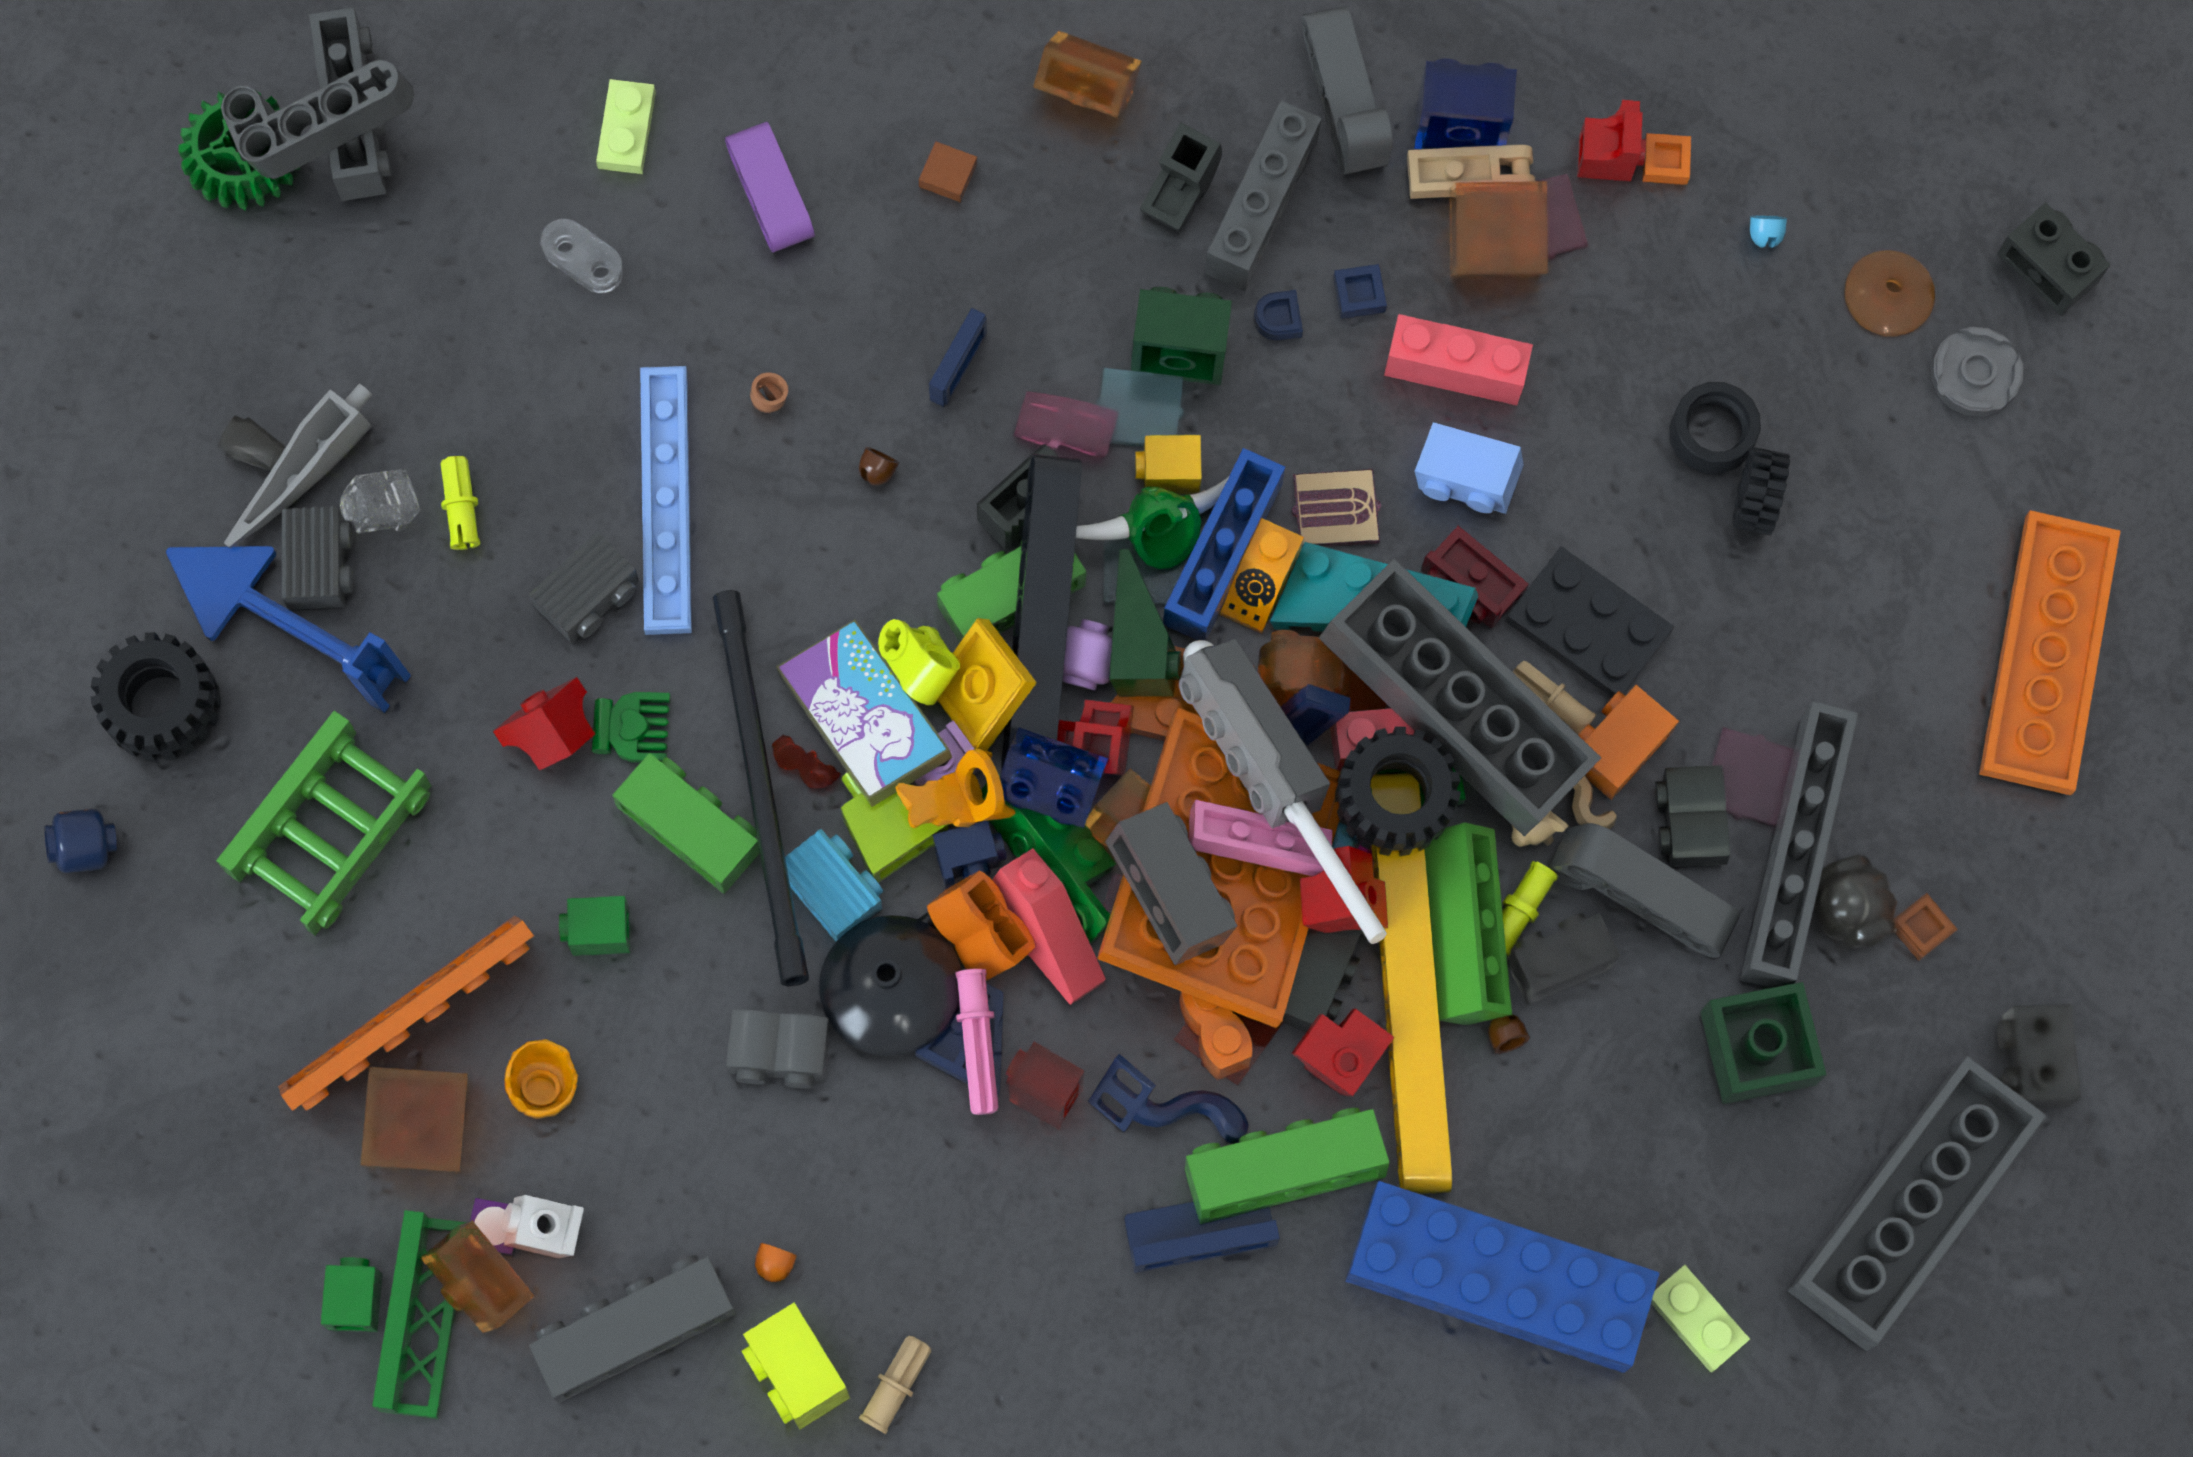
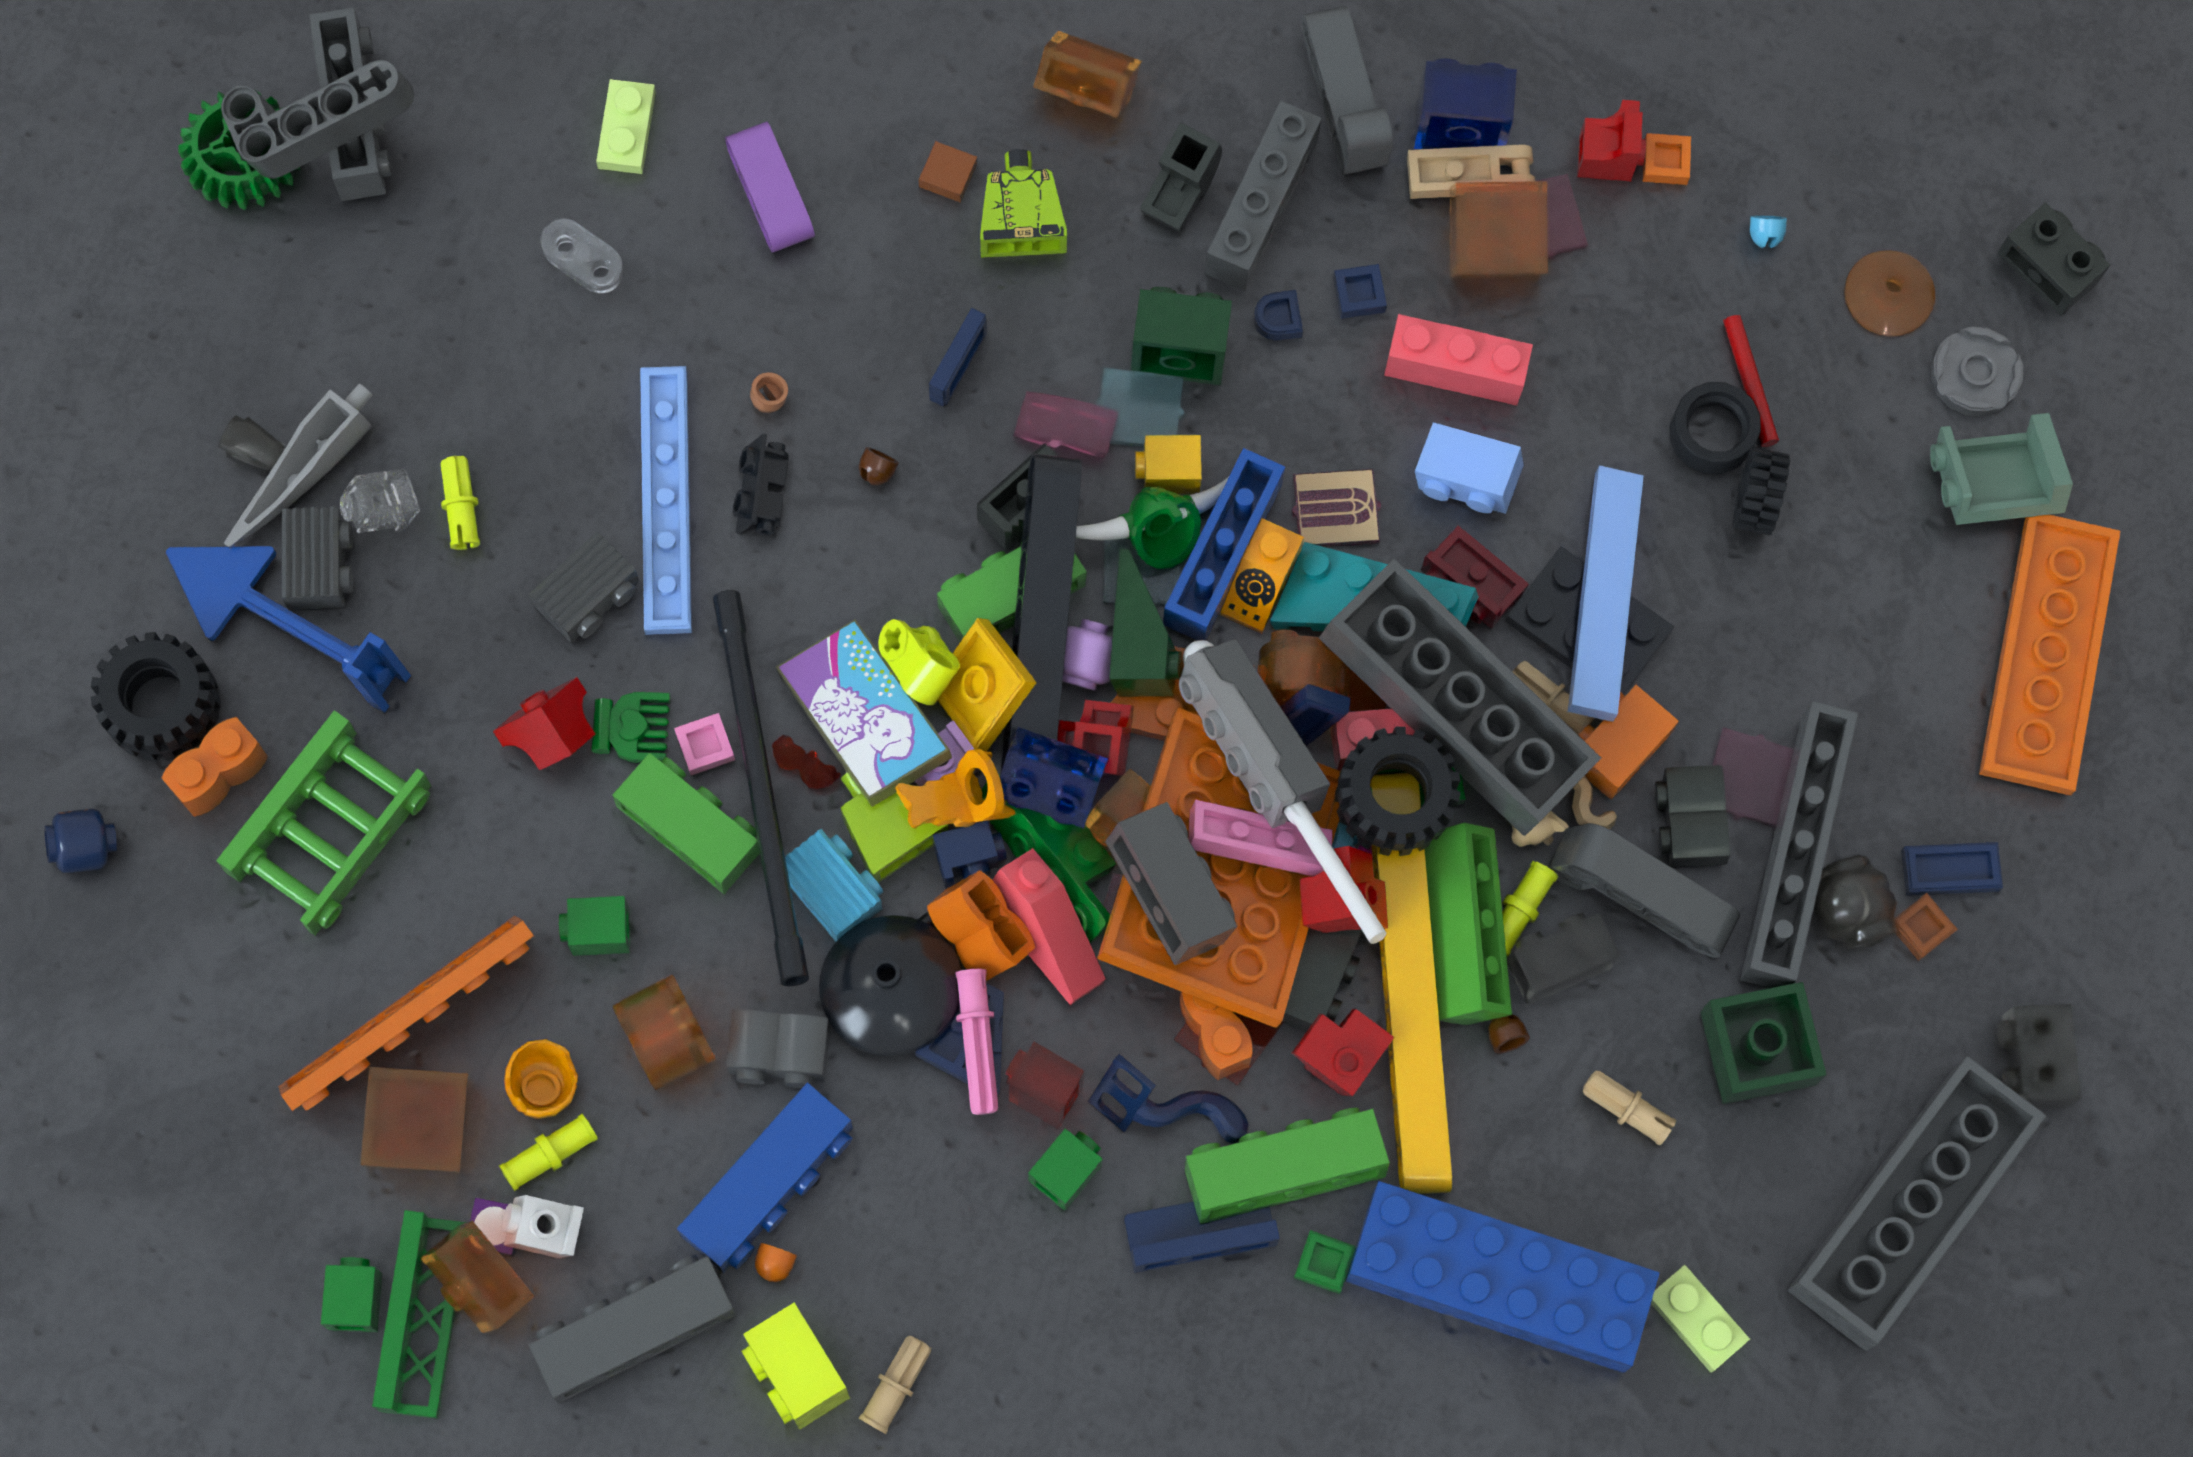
(206, 773): none -> orange brick
(548, 1152): none -> neon yellow pin
(663, 1032): none -> clear orange brick
(704, 744): none -> bright pink plate
(754, 502): none -> black hinge
(766, 1178): none -> blue brick
(1021, 211): none -> lime torso
(1066, 1167): none -> green brick
(1324, 1262): none -> green tile
(1605, 594): none -> light blue tile
(1629, 1107): none -> tan axle
(1750, 377): none -> red bar
(1952, 868): none -> dark blue tile
(2003, 474): none -> sand green panel

